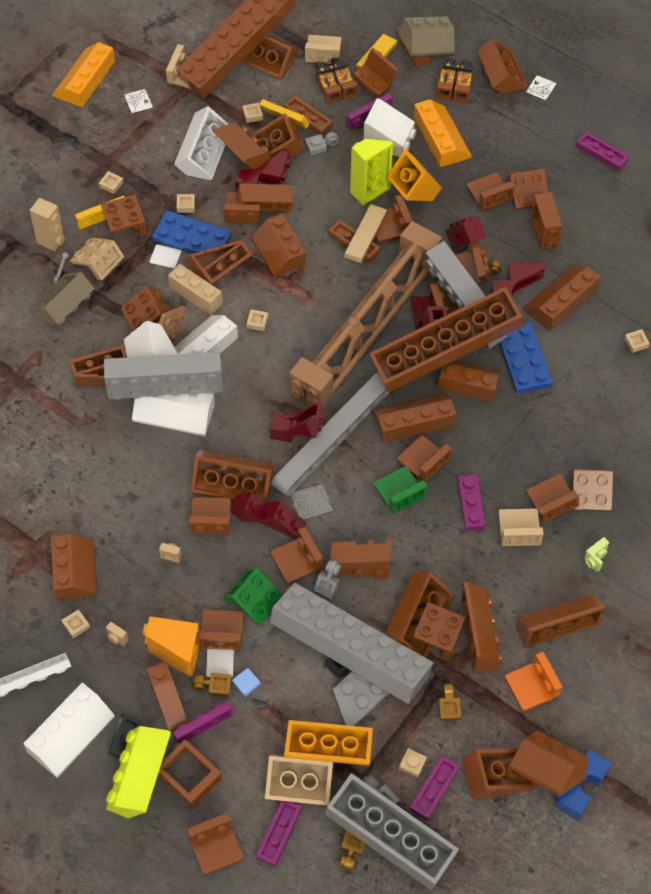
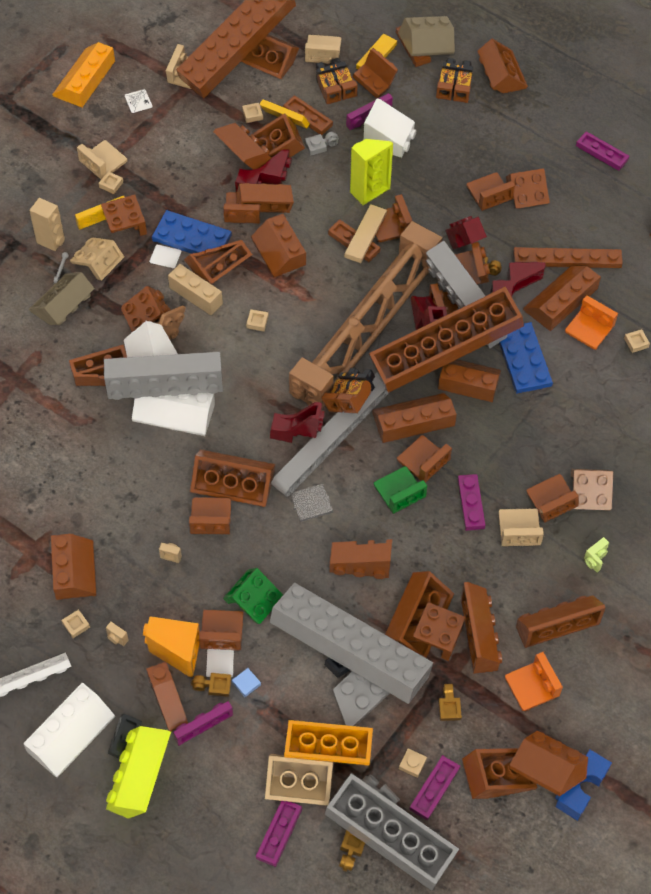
(101, 158): none -> tan bracket
(185, 203): tan plate -> none
(201, 146): white slope -> none
(202, 788): dark orange window -> none
(211, 336): white slope -> none
(215, 844): dark orange bracket -> none
(272, 514): dark red arch -> none
(298, 557): dark orange bracket -> none
(326, 583): light grey plate -> none
(350, 391): none -> dark orange hips
(413, 179): light orange slope -> none
(440, 133): light orange slope -> none
(541, 87): white sticker -> none
(546, 220): dark orange window -> none
(570, 257): none -> dark orange plate
(592, 323): none -> orange bracket

